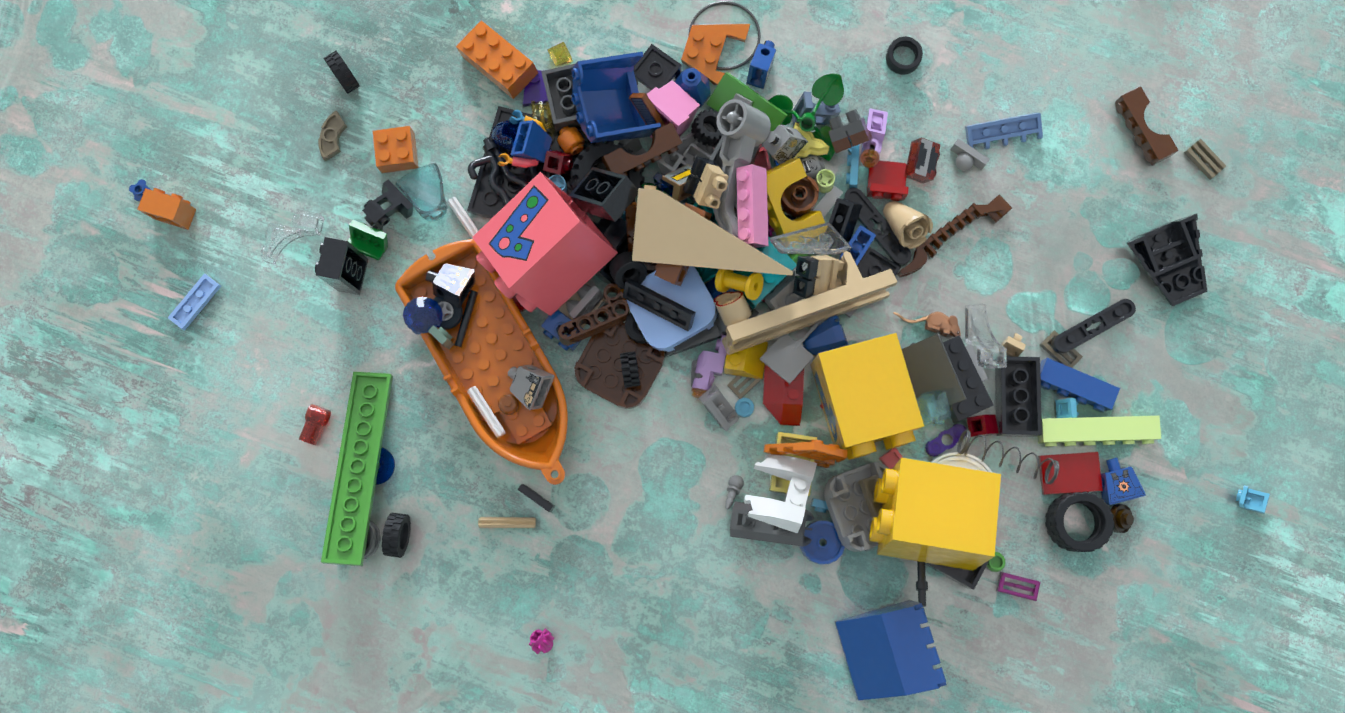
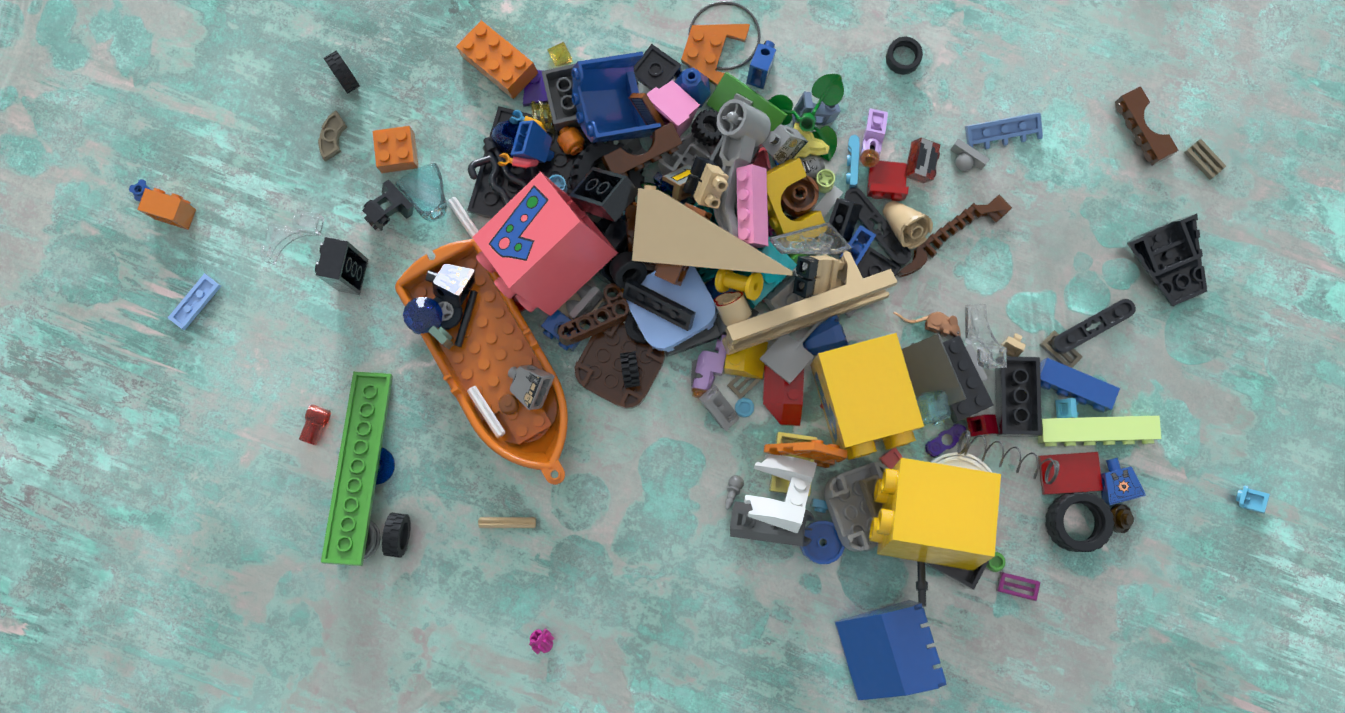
(368, 240): green bracket -> none
(536, 497): black tile -> none
(558, 162): dark red brick -> none
(849, 134): dark grey hips -> none

